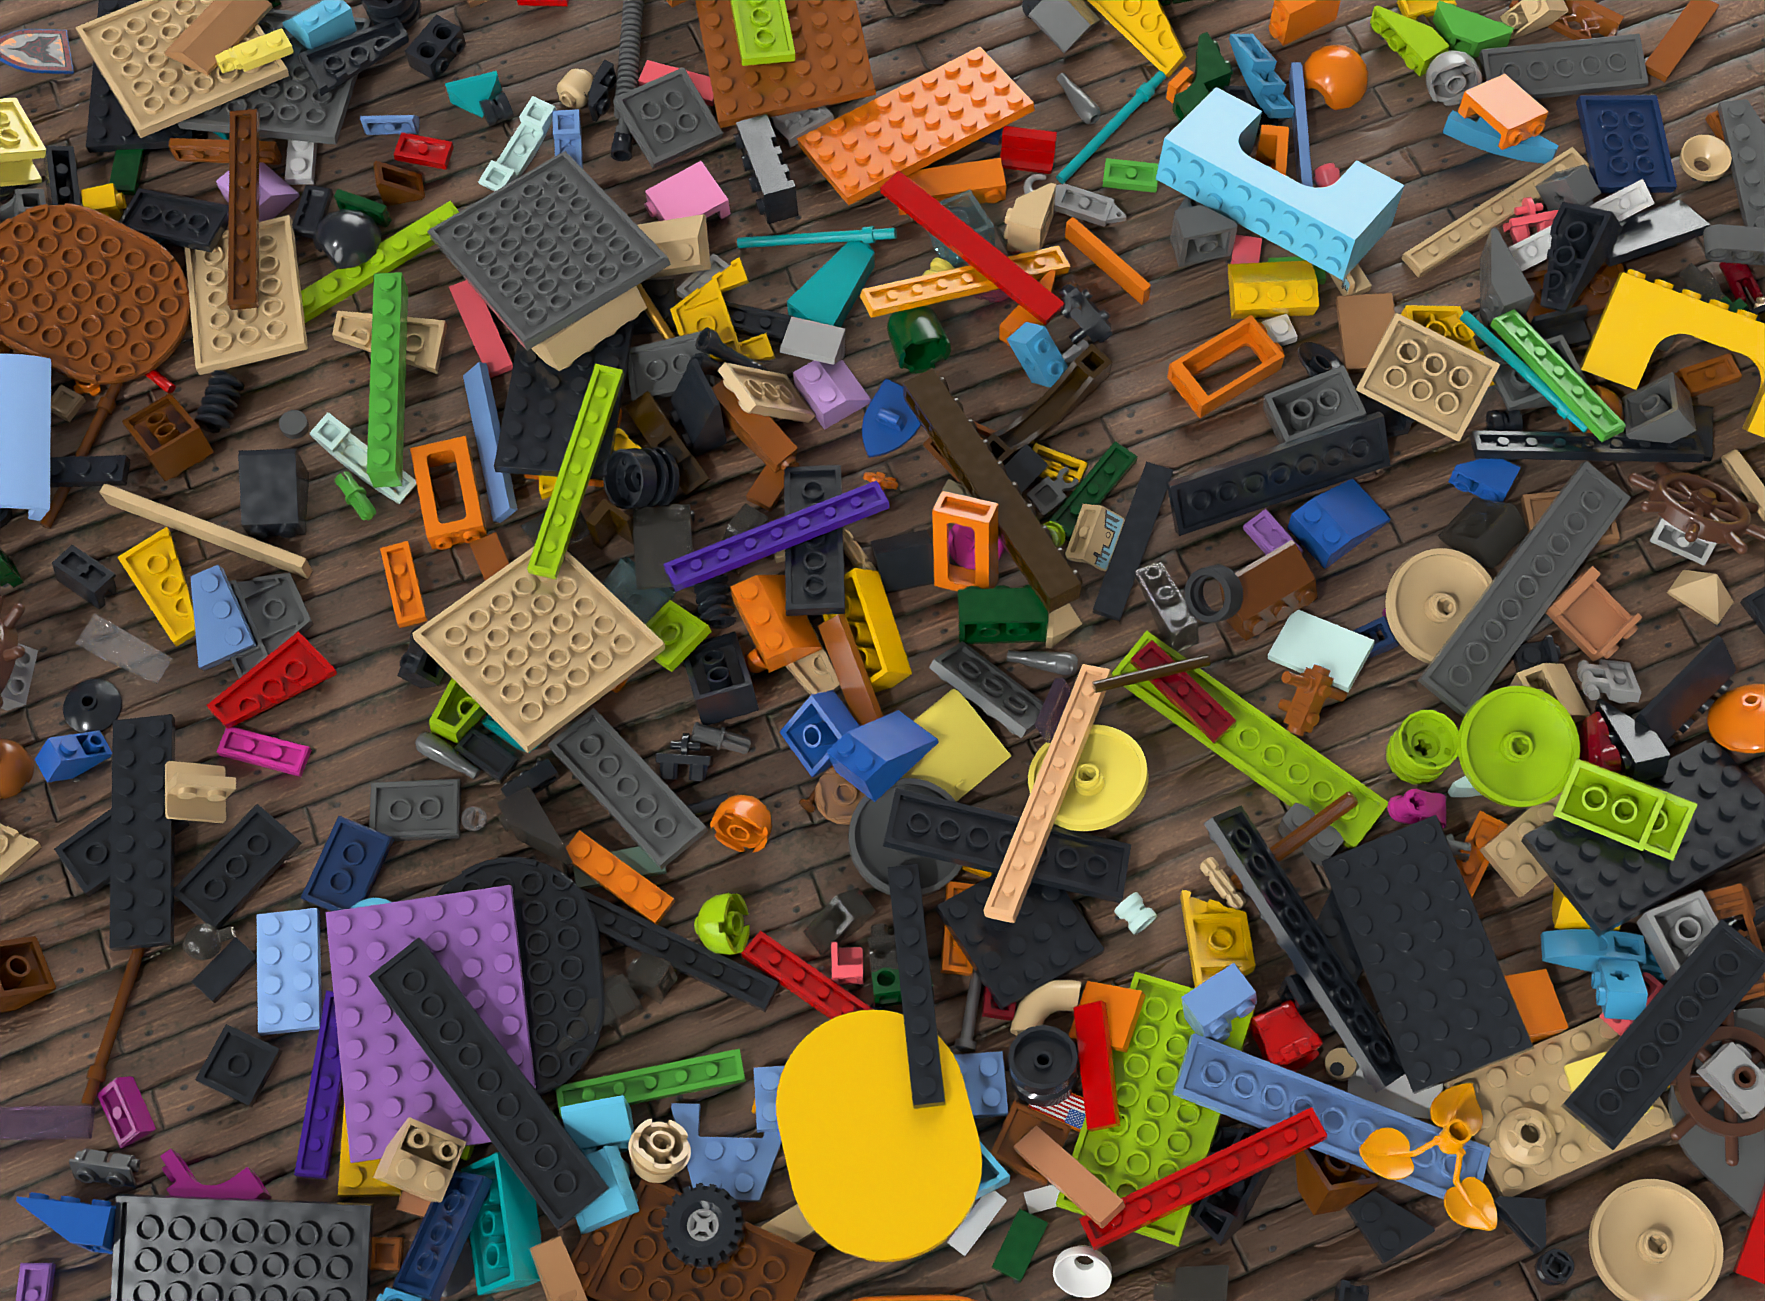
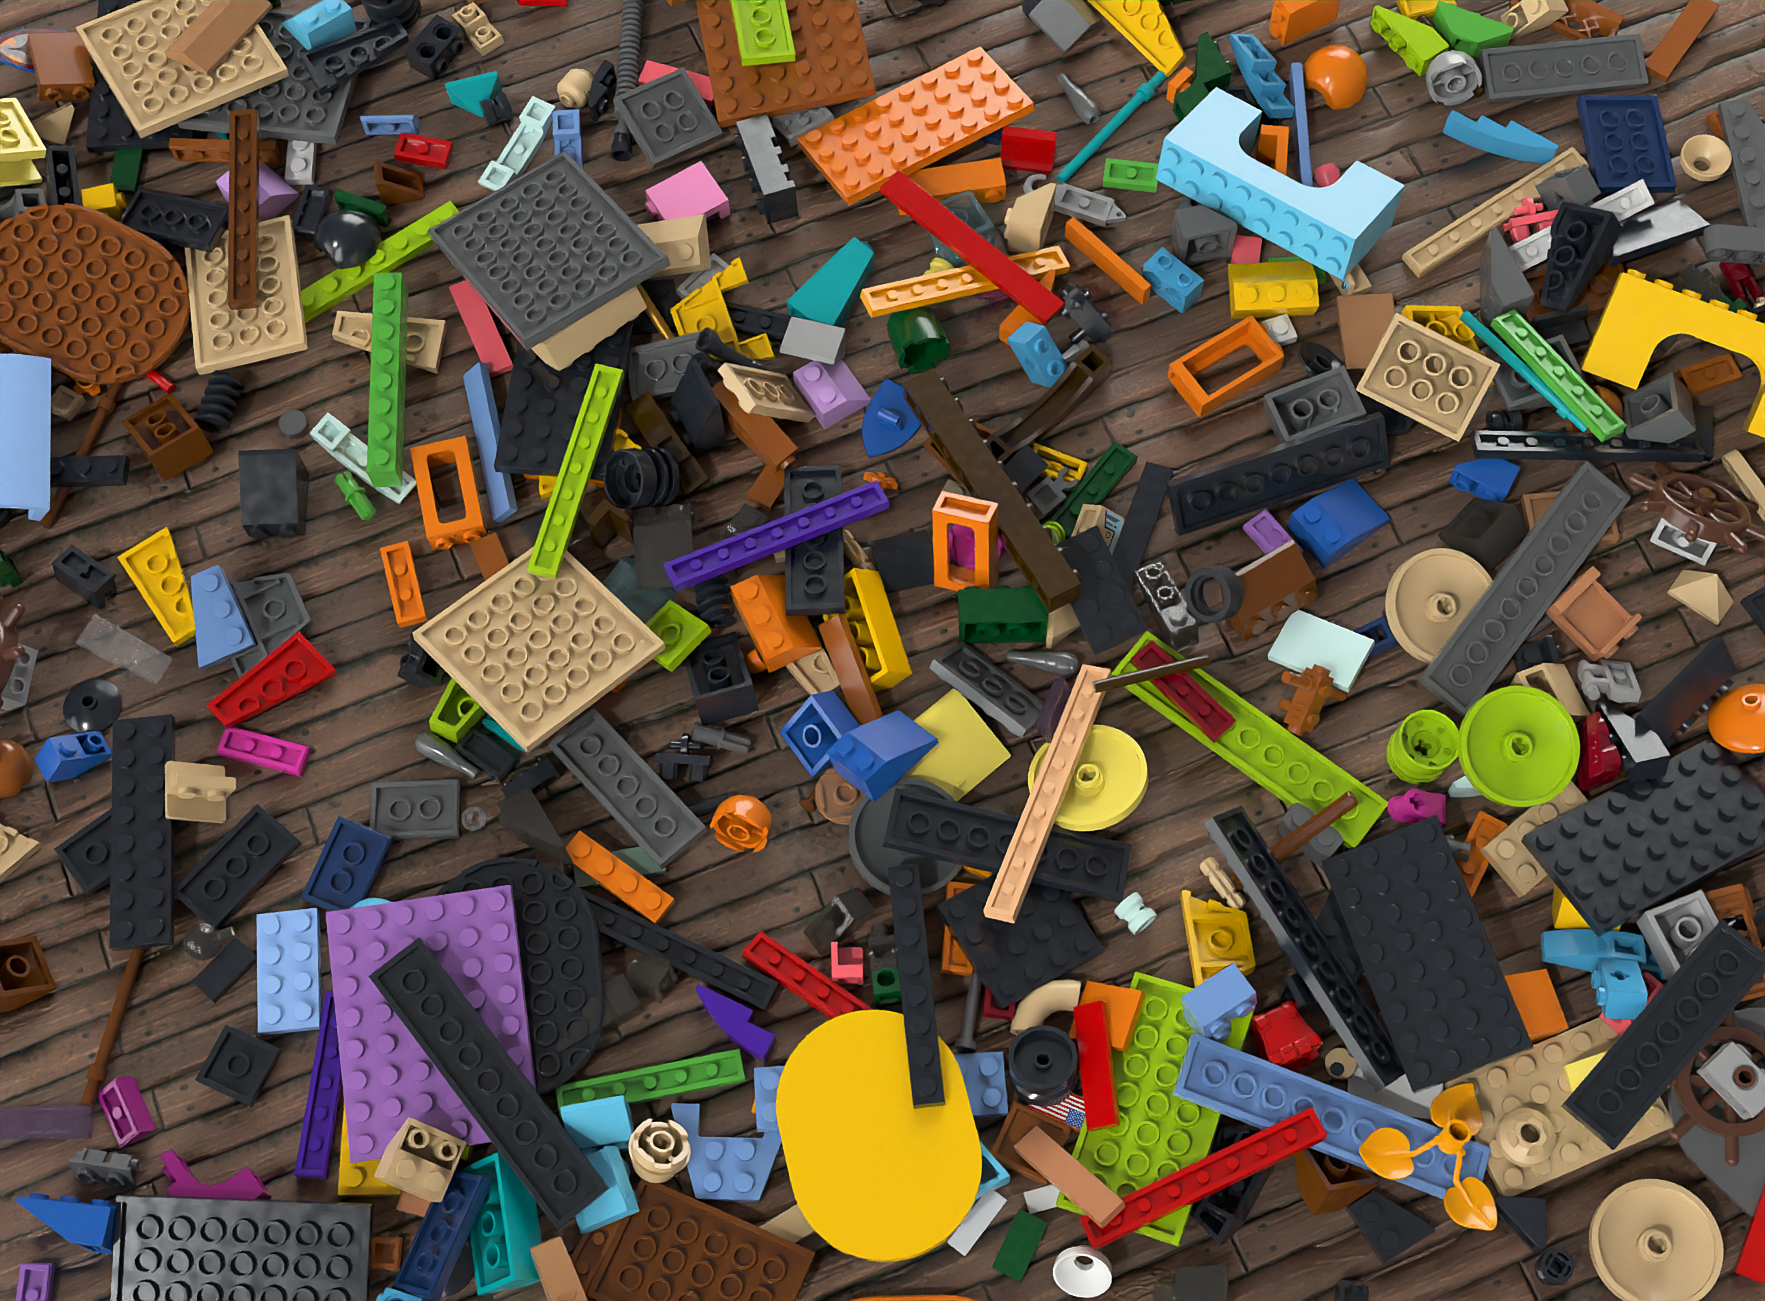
(55, 124): none -> tan slope
(60, 66): none -> panel
(206, 531): tan tile -> none
(255, 52): light yellow hinge -> none
(478, 29): none -> tan slope
(693, 1214): black wheel -> none
(722, 924): lime cylinder -> none
(737, 1024): none -> dark purple slope
(866, 235): teal bar -> none
(1105, 603): none -> black plate
(1172, 280): none -> dark azure brick
(1505, 109): panel -> none
(1624, 809): lime slope -> none

